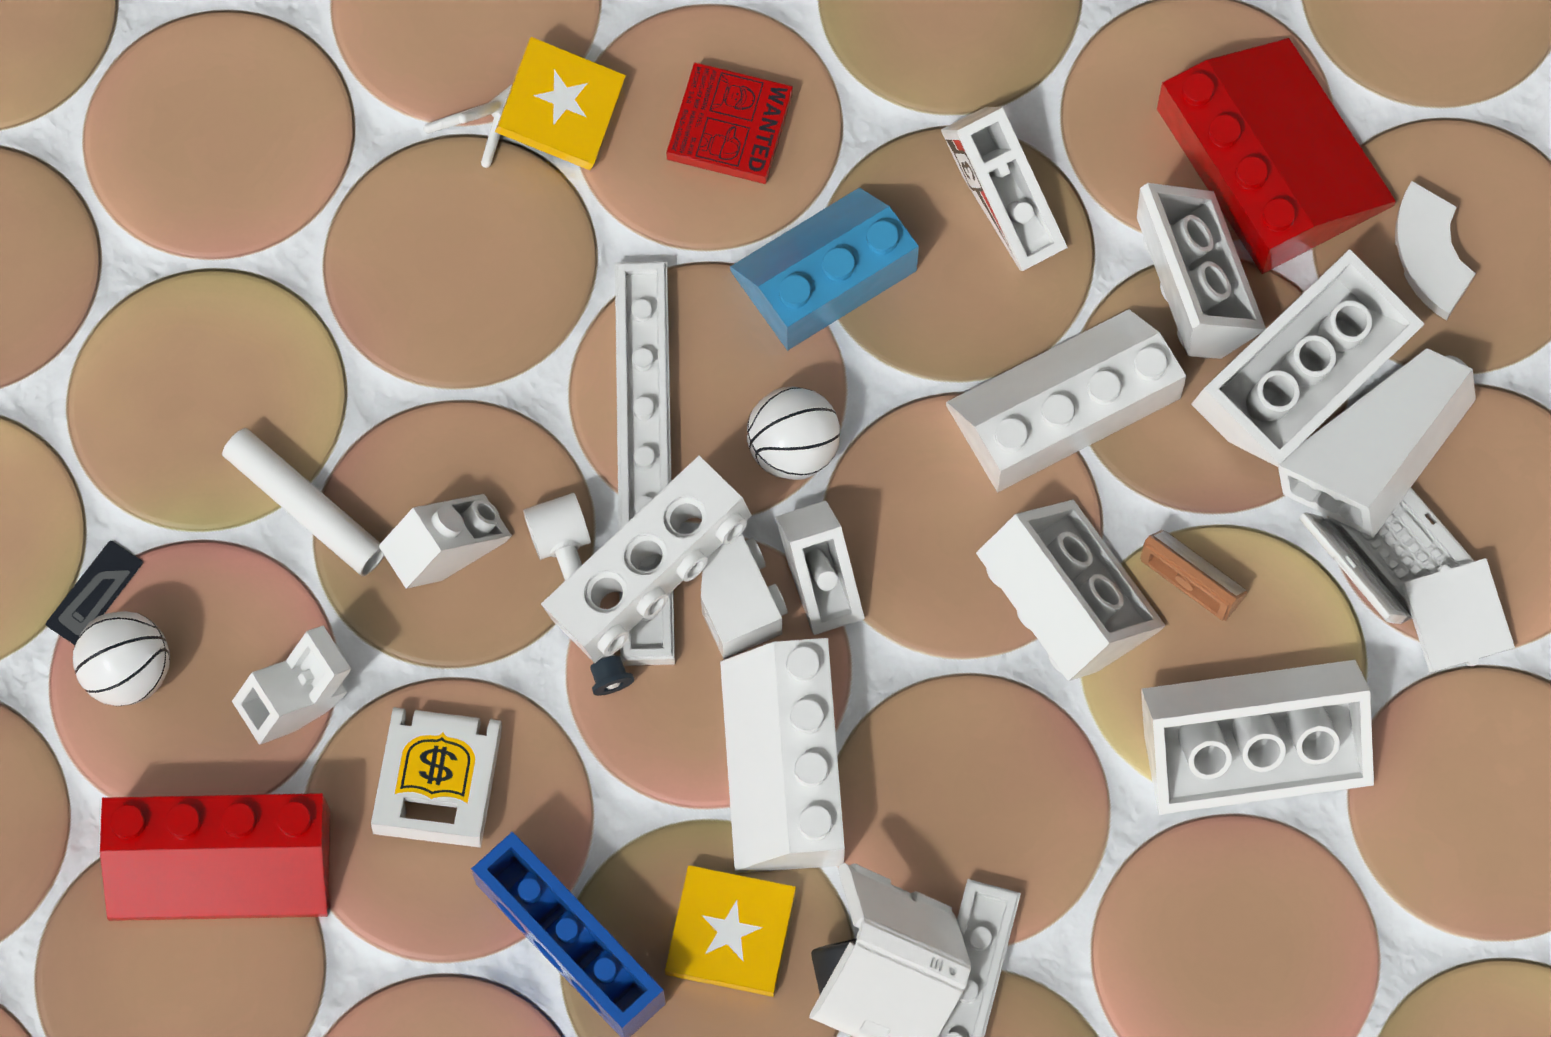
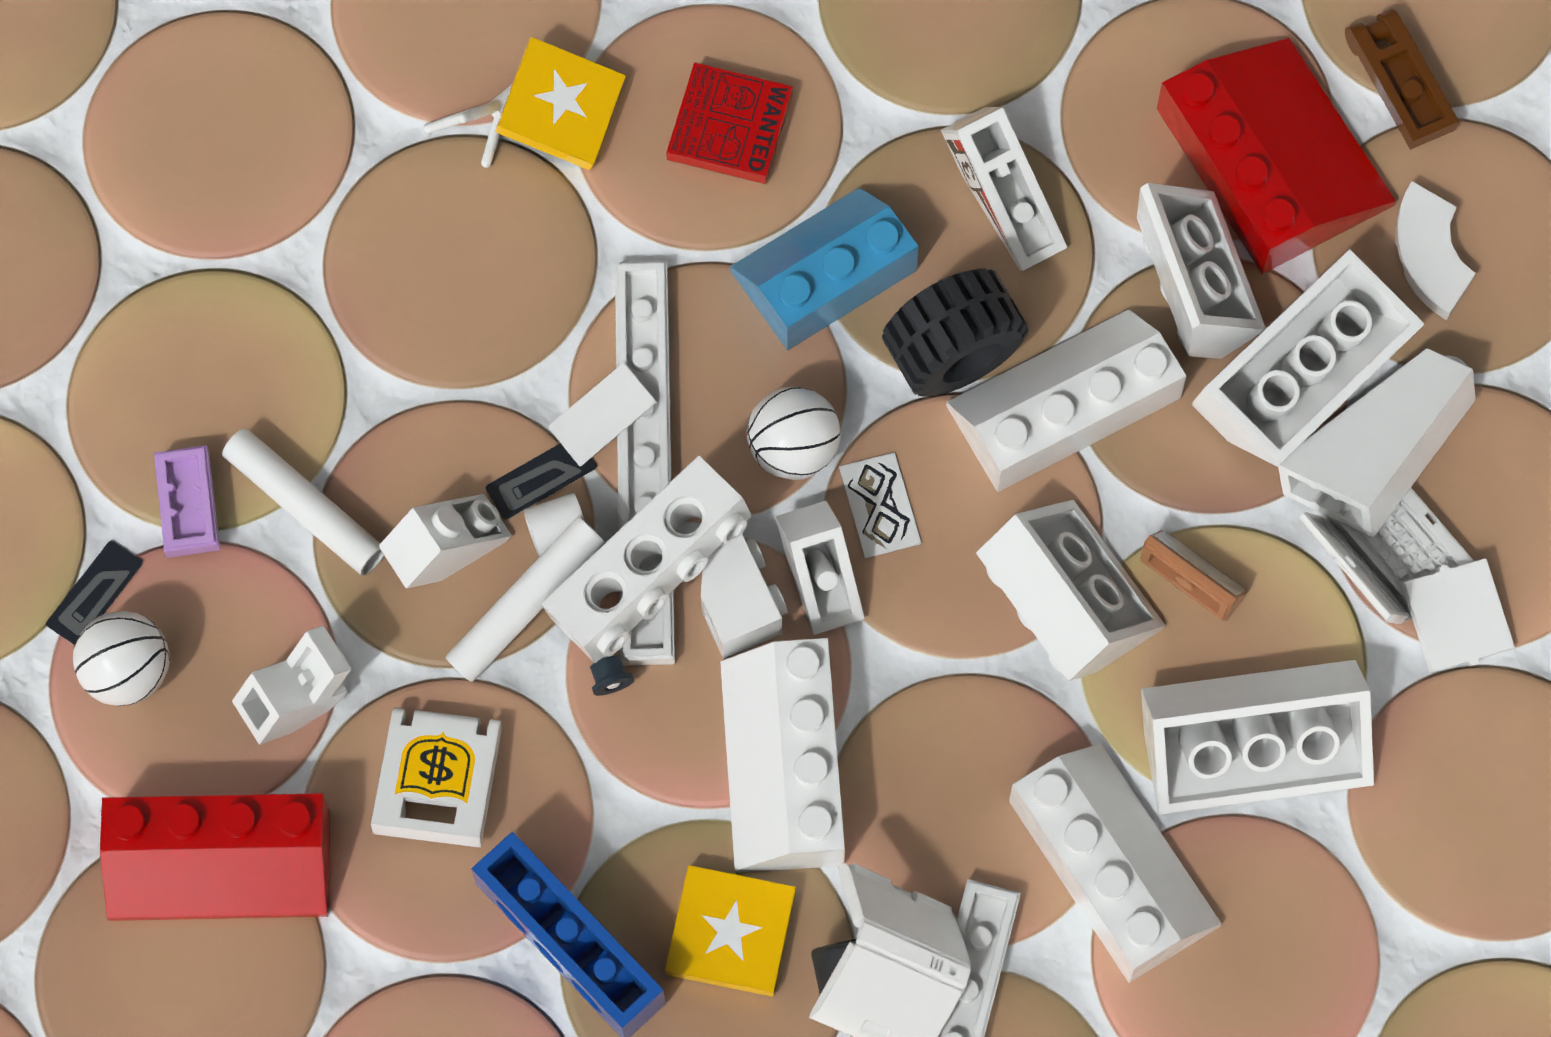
(186, 501): none -> lavender plate
(524, 599): none -> white piece
(536, 480): none -> black sticker
(602, 414): none -> white sticker
(880, 505): none -> white sticker
(954, 332): none -> black tyre
(1112, 859): none -> white slope
(1402, 79): none -> reddish brown plate

